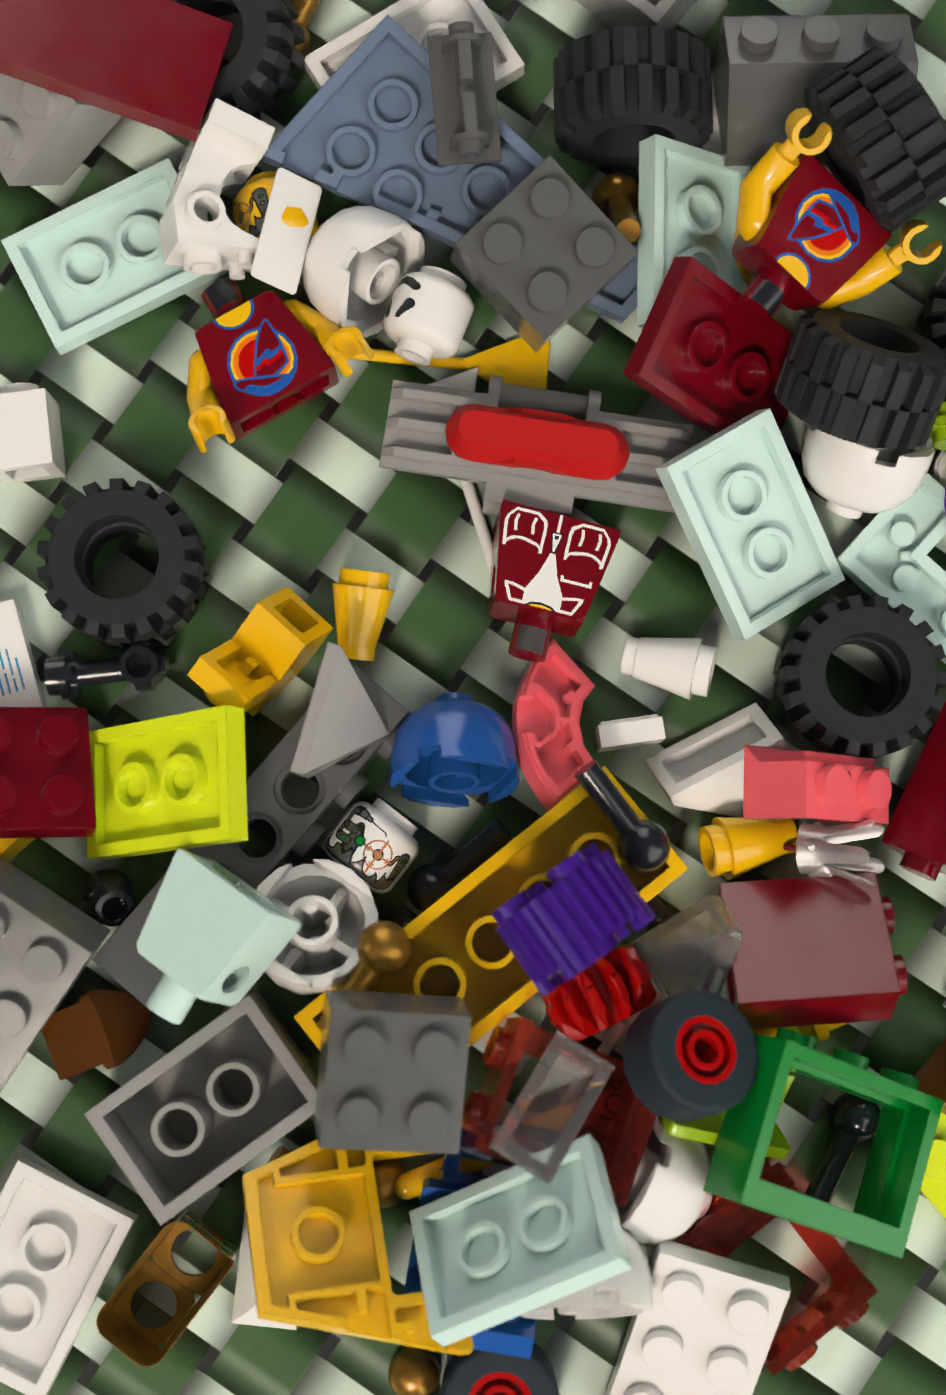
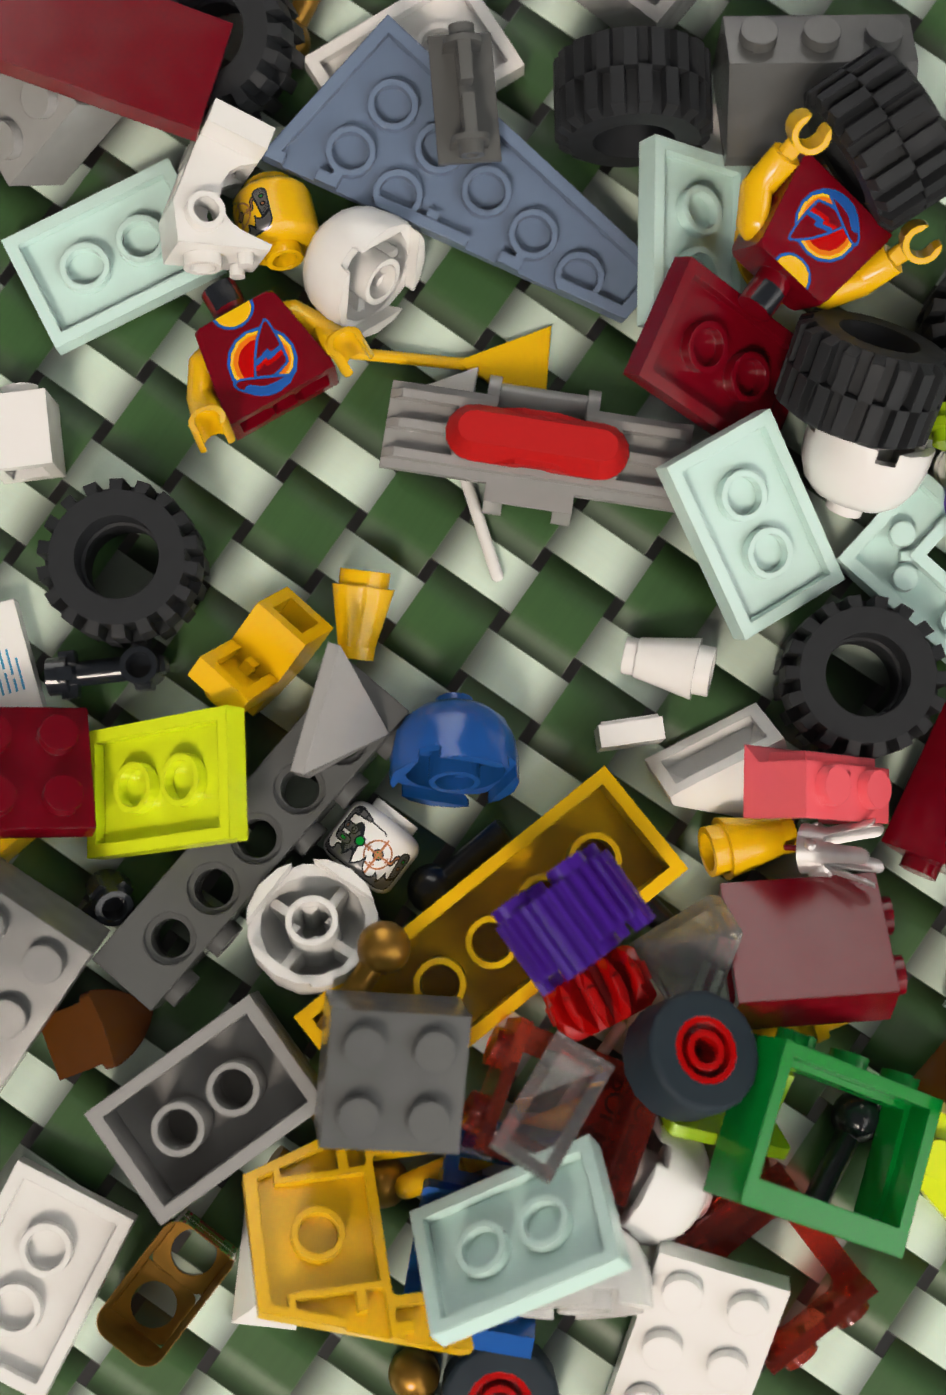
(209, 936): light aqua torso -> none
(281, 247): white sticker -> none
(428, 315): white head -> none
(542, 253): dark grey brick -> none
(545, 574): dark red torso -> none
(548, 725): coral tile -> none
(618, 199): pearl gold bar -> none
(641, 843): black bar -> none

